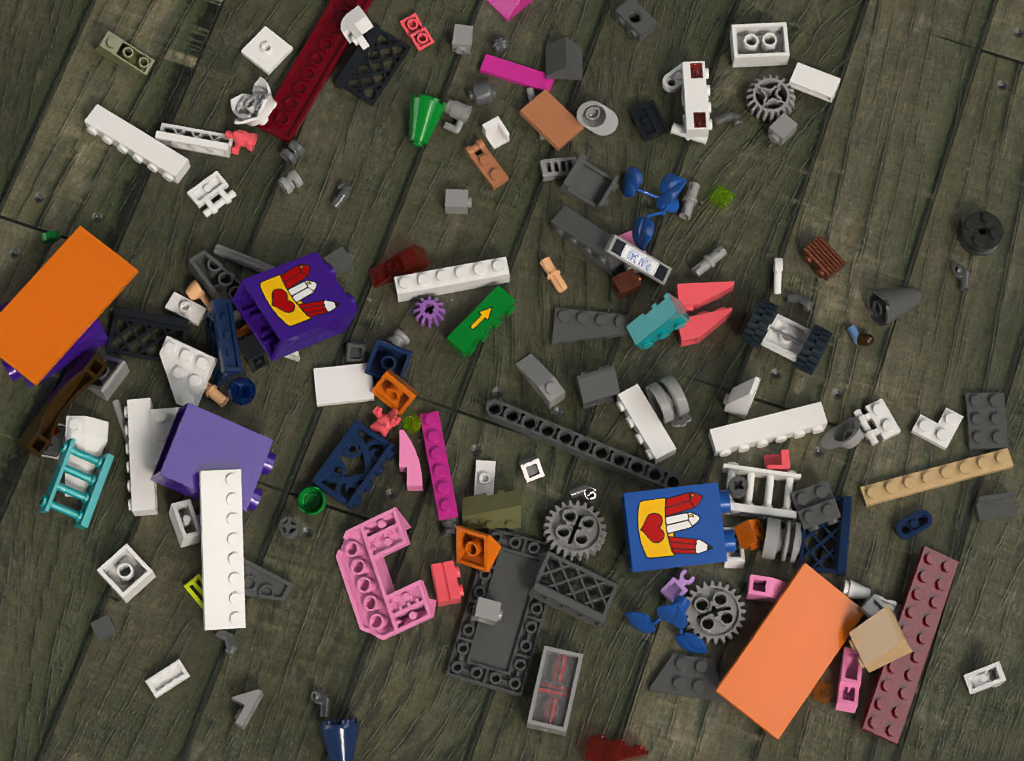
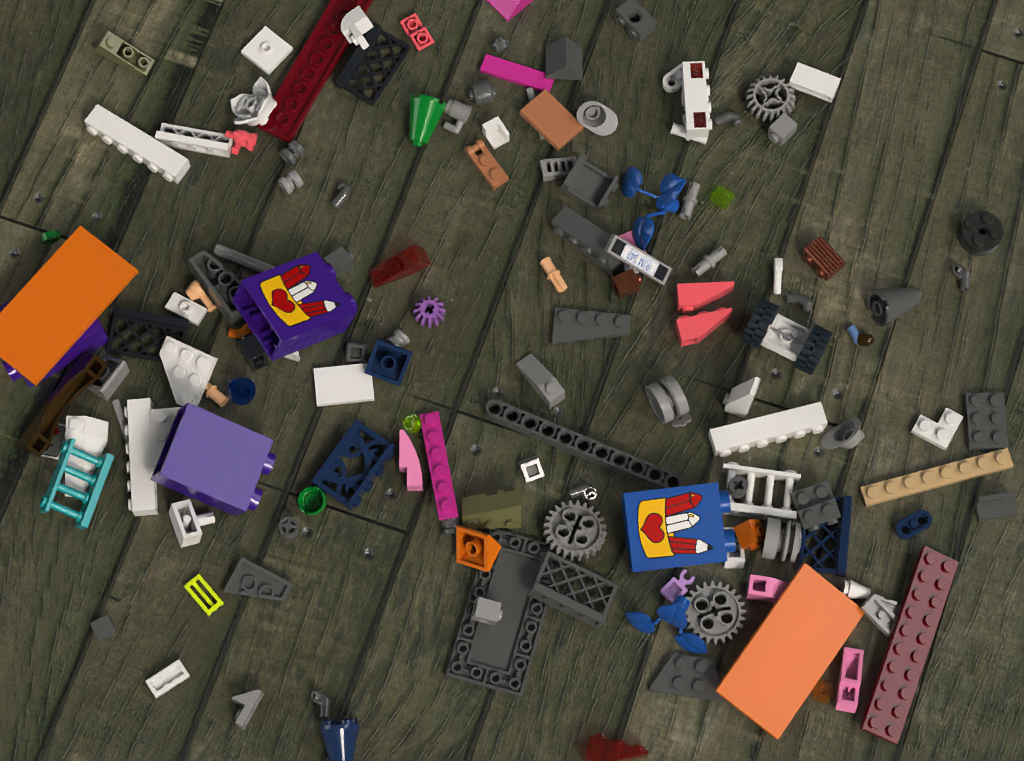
(126, 573): white brick -> none
(207, 190): white plate -> none
(222, 340): dark blue fence -> none
(222, 549): white plate -> none
(230, 641): dark grey arm -> none
(368, 581): bright pink slope -> none
(384, 421): coral piece -> none
(394, 391): orange slope -> none
(446, 583): coral brick -> none
(452, 279): white brick -> none
(457, 201): light grey brick -> none
(462, 39): light grey brick -> none
(481, 322): green brick -> none
(484, 477): white plate -> none
(554, 690): clear brick -> none
(597, 386): dark grey slope -> none
(646, 424): white brick -> none
(648, 120): black plate -> none
(658, 322): teal wedge -> none
(759, 44): white brick -> none
(777, 462): coral panel -> none
(879, 640): tan slope -> none
(881, 419): white plate -> none
(985, 678): white slope -> none

